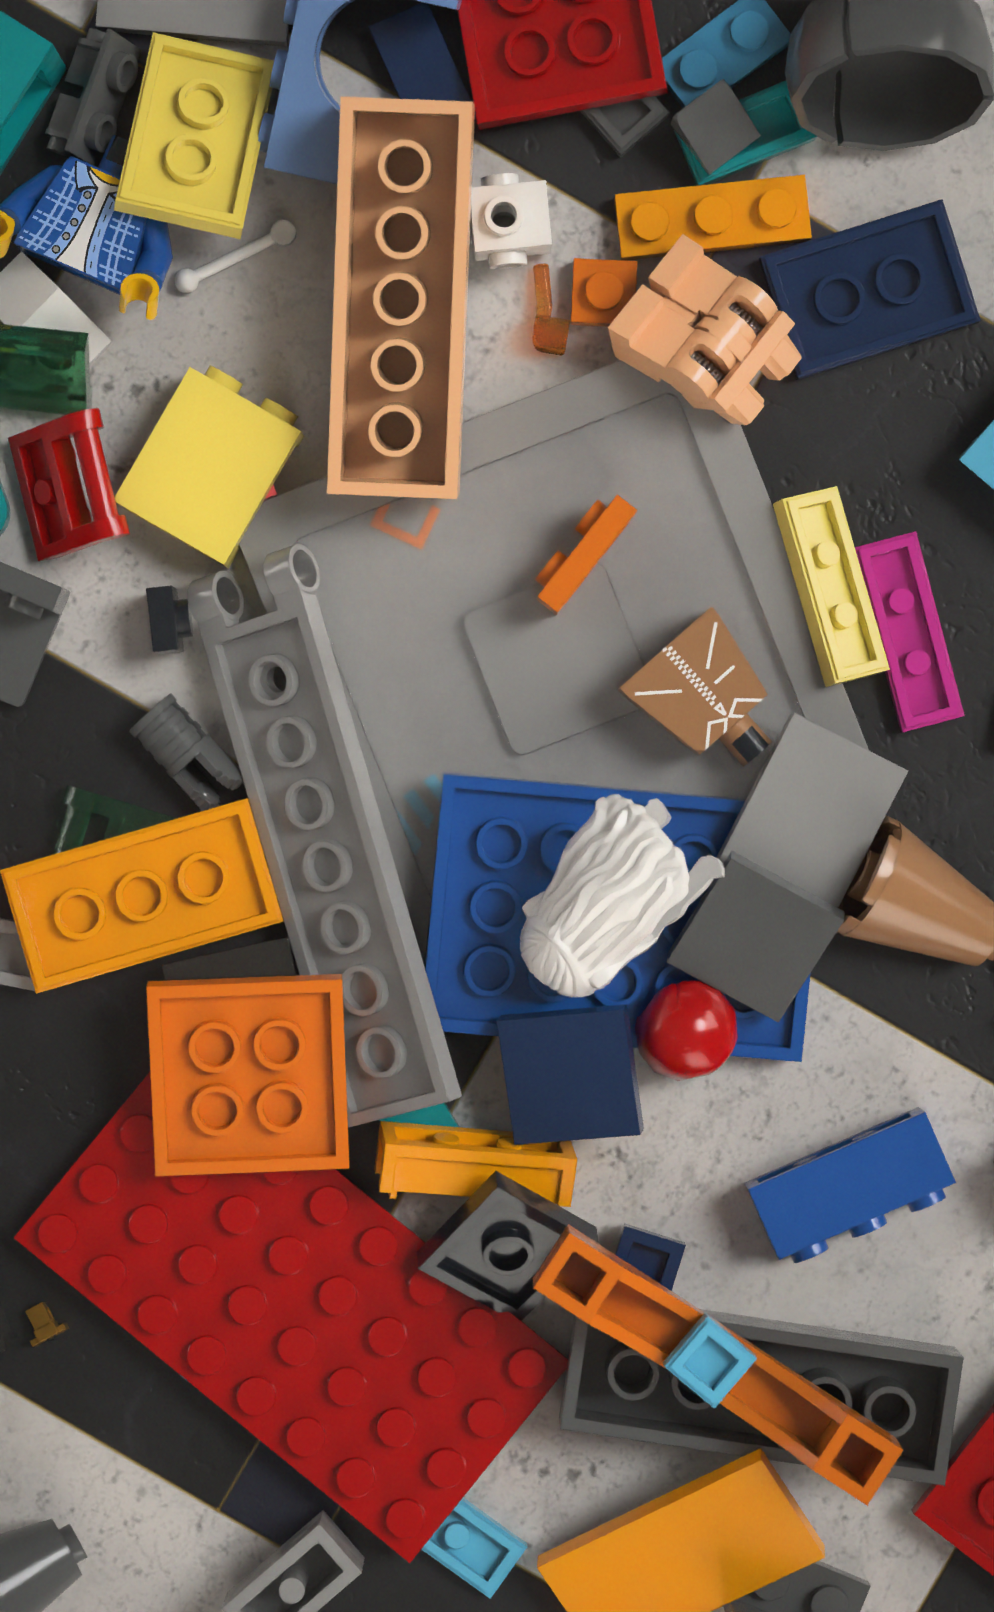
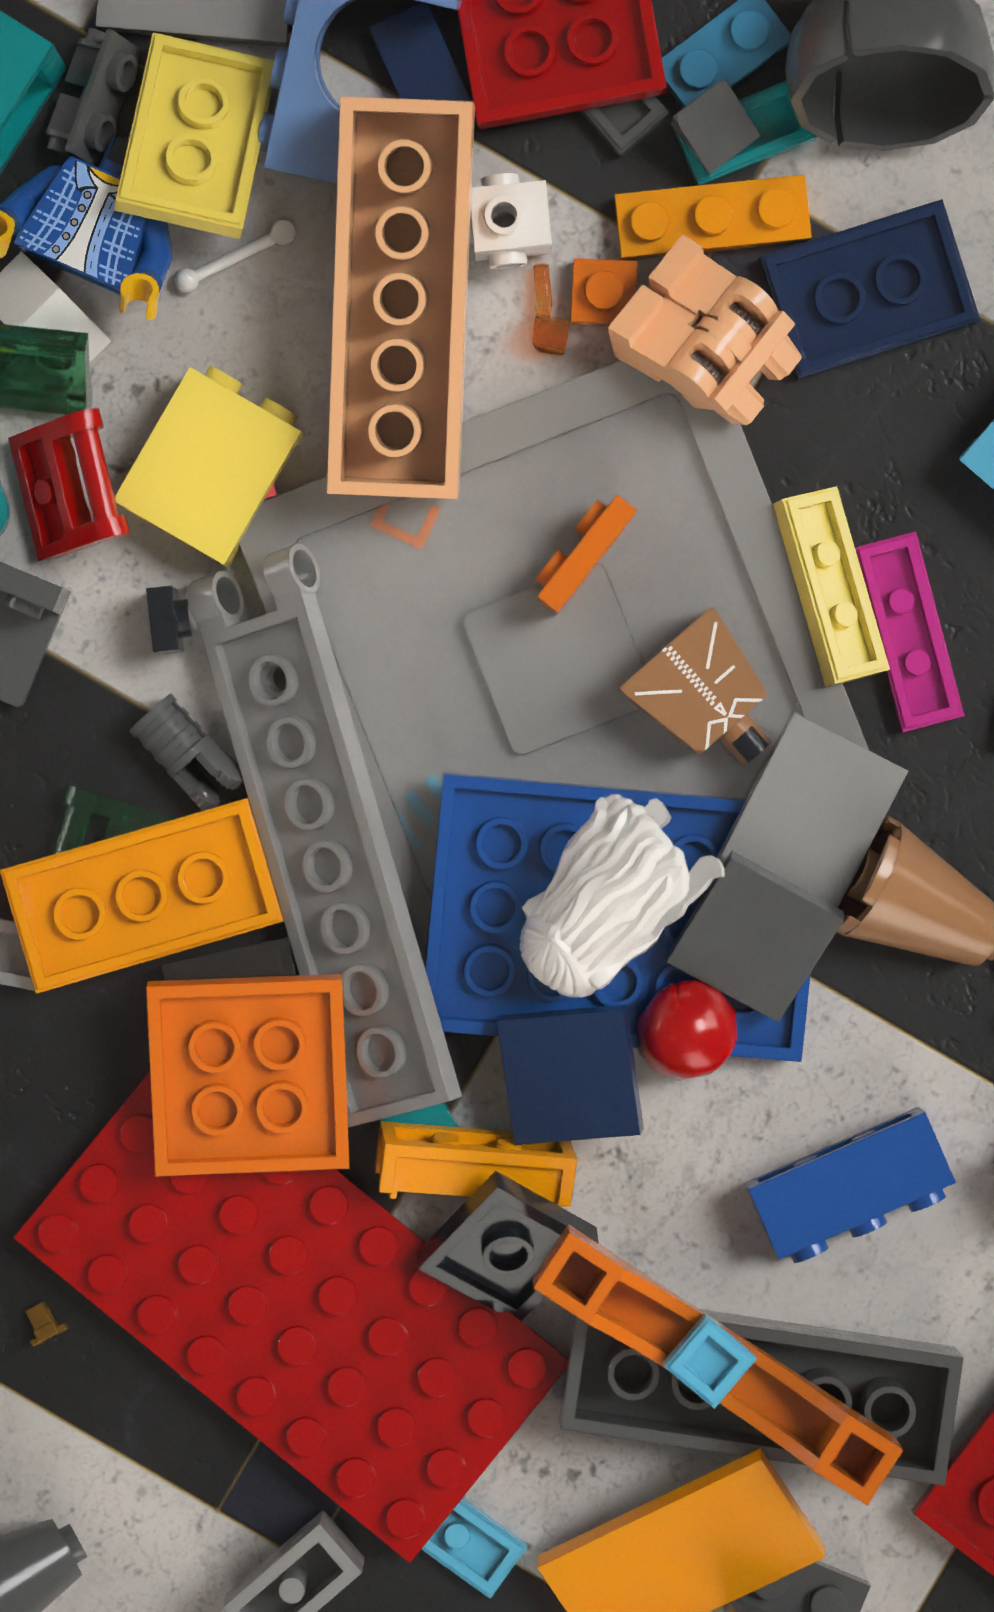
(651, 1253): dark blue plate -> none

